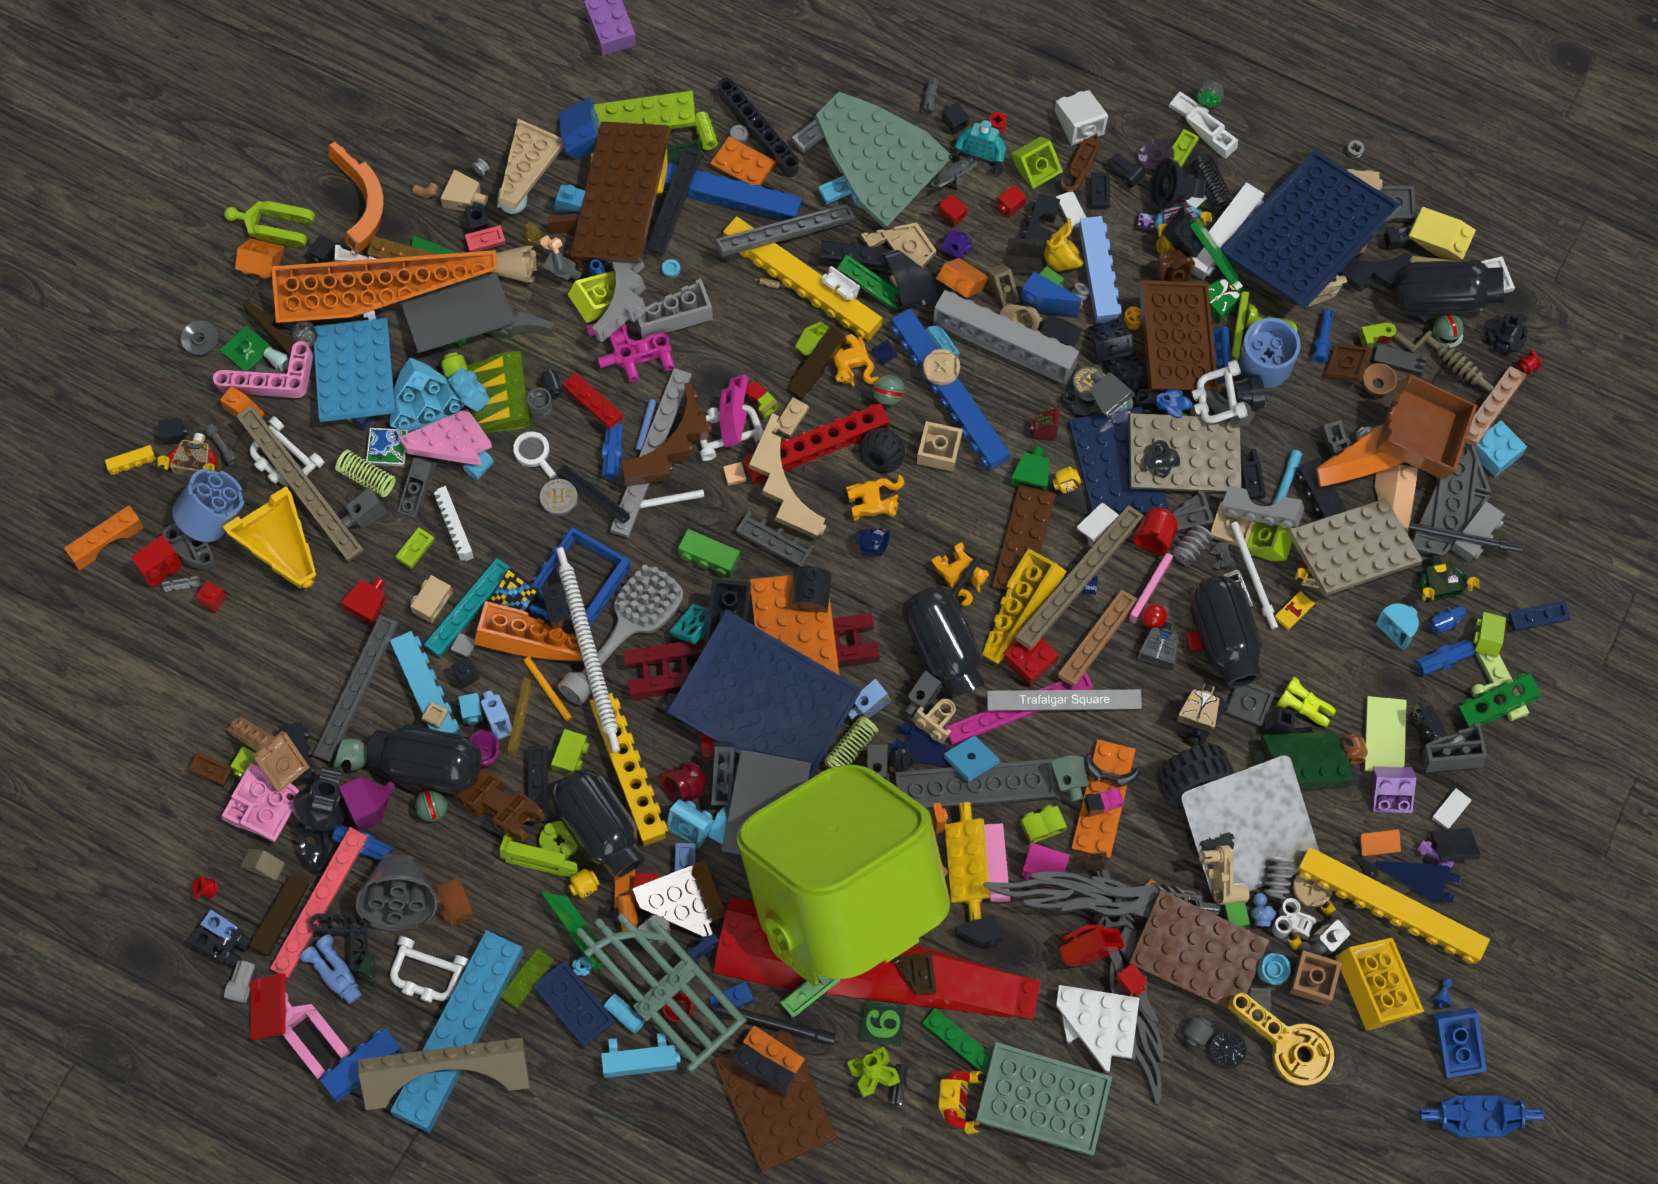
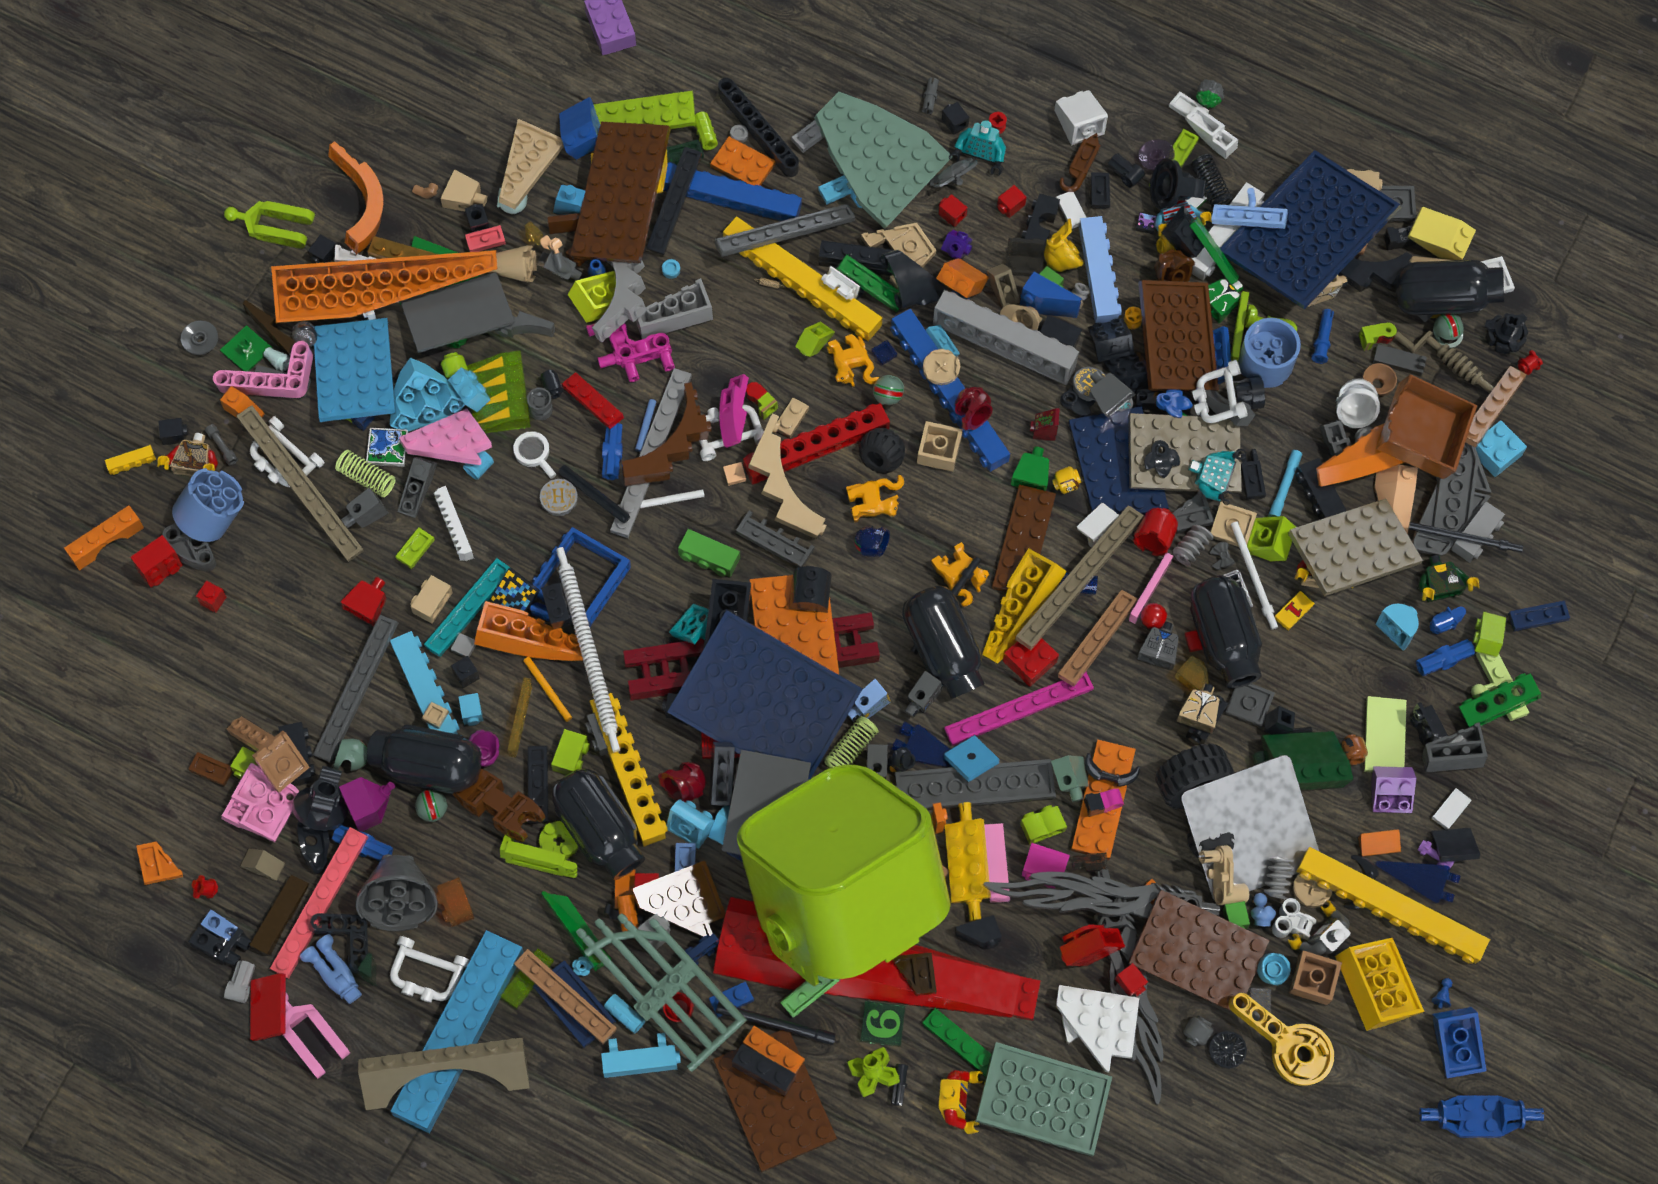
(155, 864): none -> orange wing
(181, 583): dark grey axle -> none
(258, 257): orange slope -> none
(276, 538): yellow cone -> none
(345, 1076): blue brick -> none
(480, 167): light grey bush -> none
(496, 715): light blue torso -> none
(565, 996): none -> medium nougat plate
(583, 883): yellow head -> none
(598, 742): none -> dark grey plate
(641, 607): light grey piece -> none
(817, 361): dark brown slope -> none
(936, 720): tan pin -> none
(975, 405): none -> dark red helmet
(1037, 162): lime slope -> none
(1063, 700): light grey tile -> none
(1193, 674): none -> clear yellow slope
(1216, 473): none -> teal torso
(1249, 214): none -> light blue plate
(1285, 512): light grey arch -> none
(1309, 707): neon yellow piece -> none
(1348, 362): reddish brown tile -> none
(1357, 403): none -> white piece
(1358, 145): light grey bush -> none

